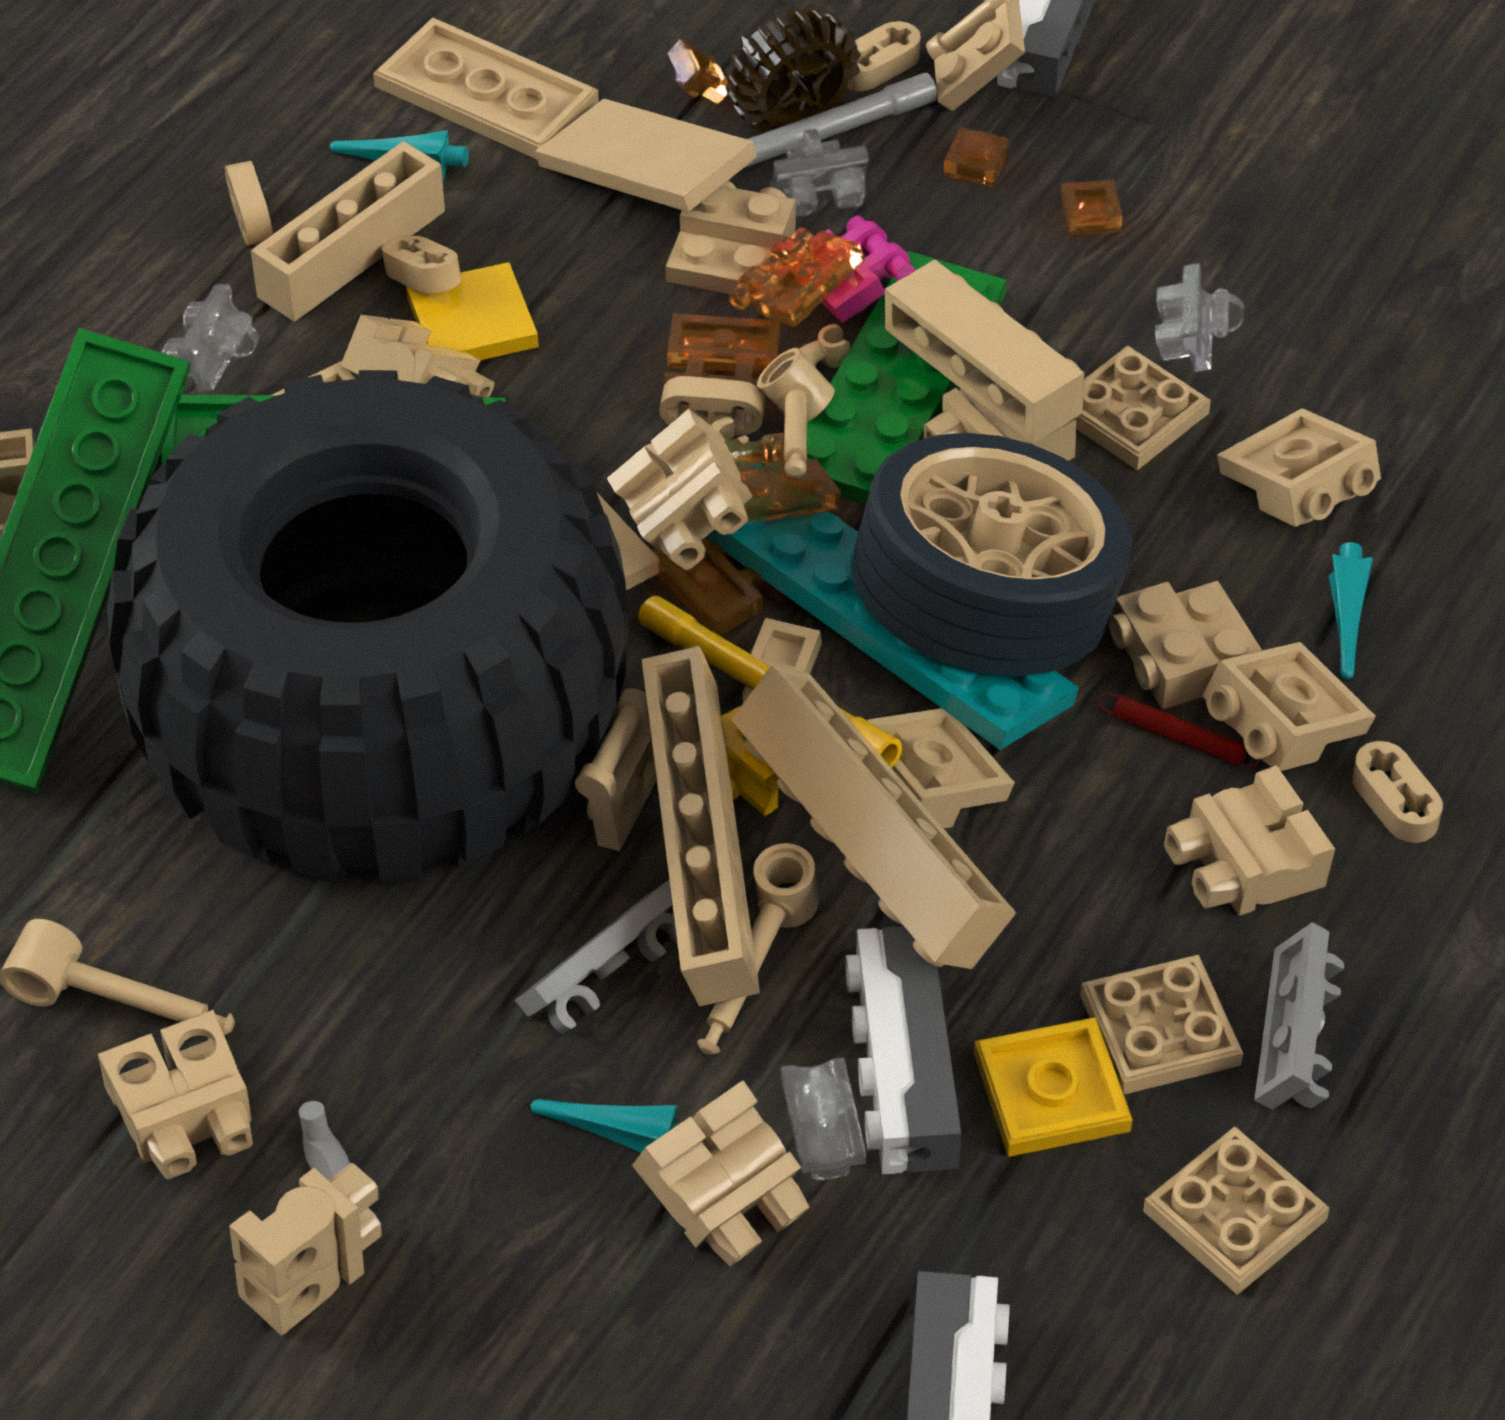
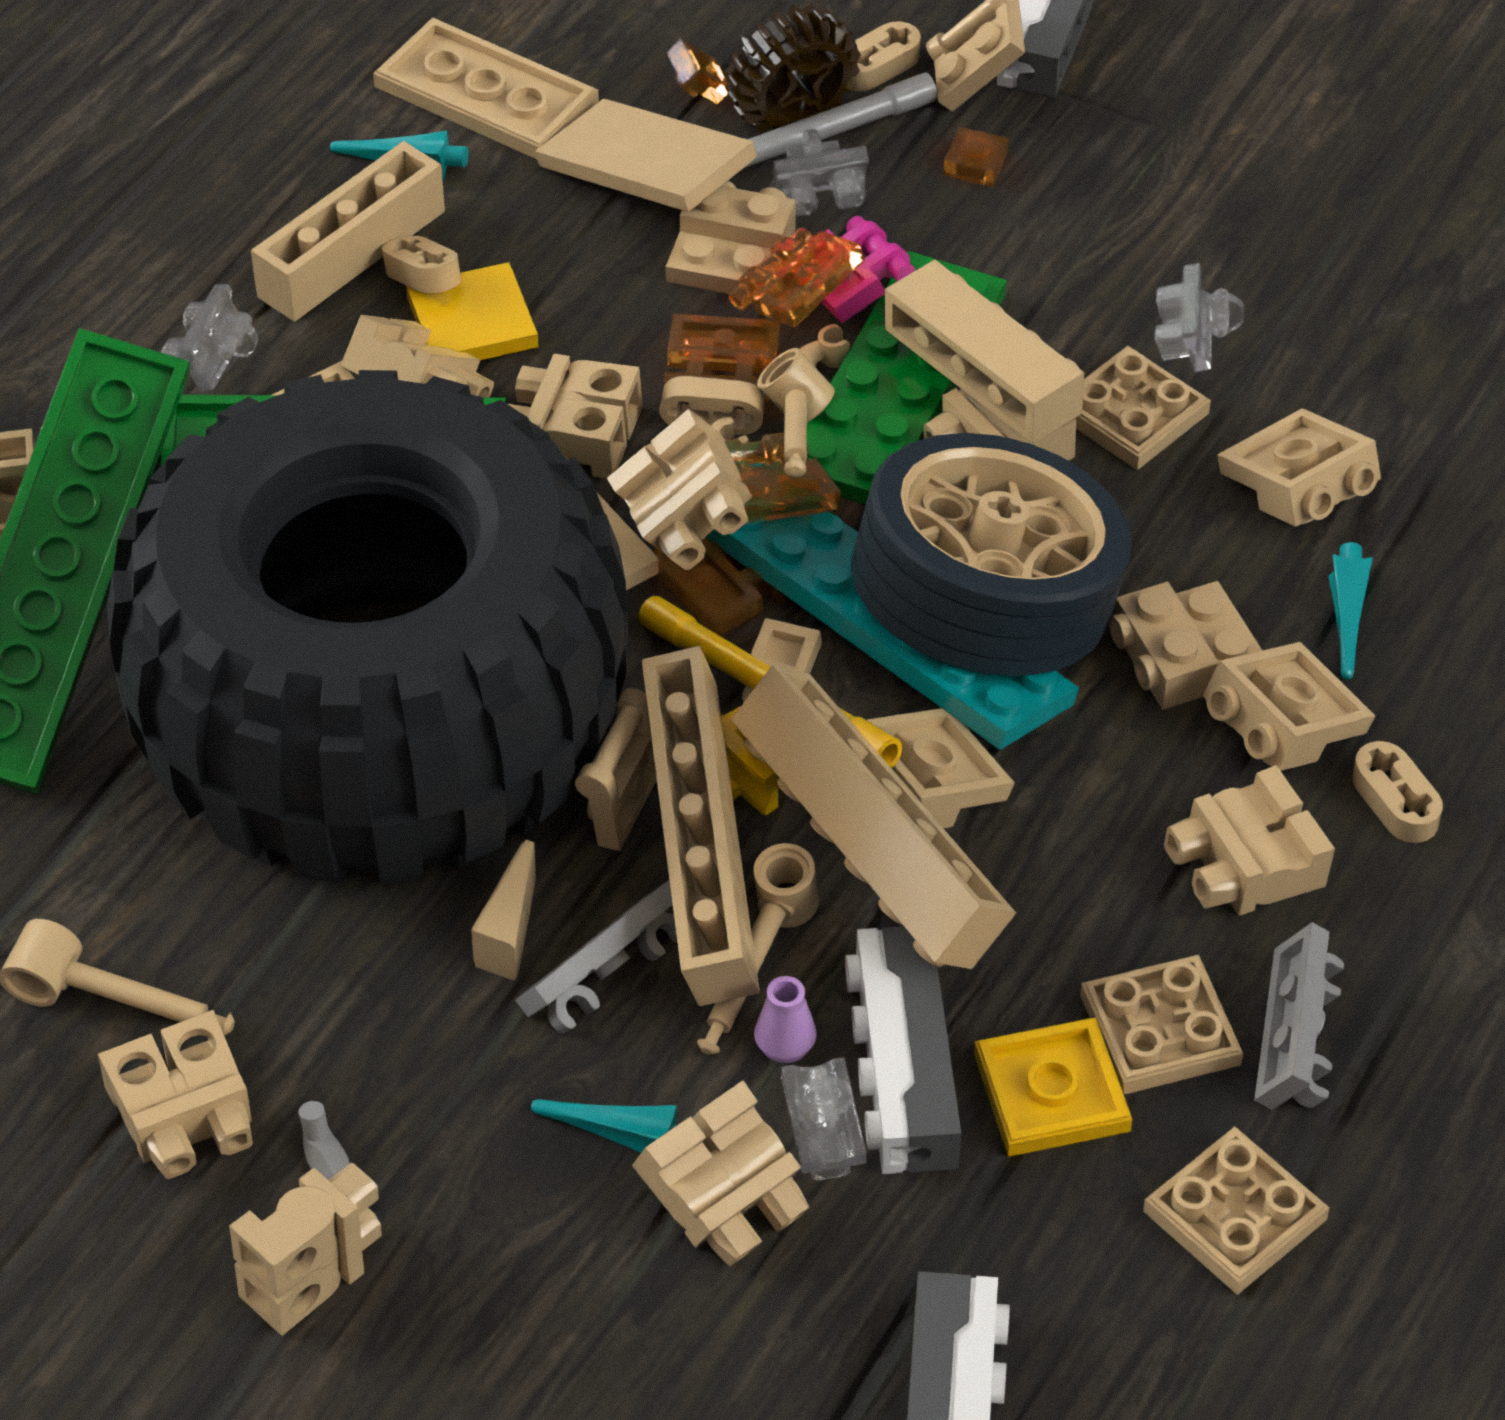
(248, 203): tan beam -> none
(503, 923): none -> tan slope
(583, 407): none -> tan hips
(785, 1022): none -> lavender cone
(1091, 207): clear orange plate -> none
(1179, 723): red piece -> none

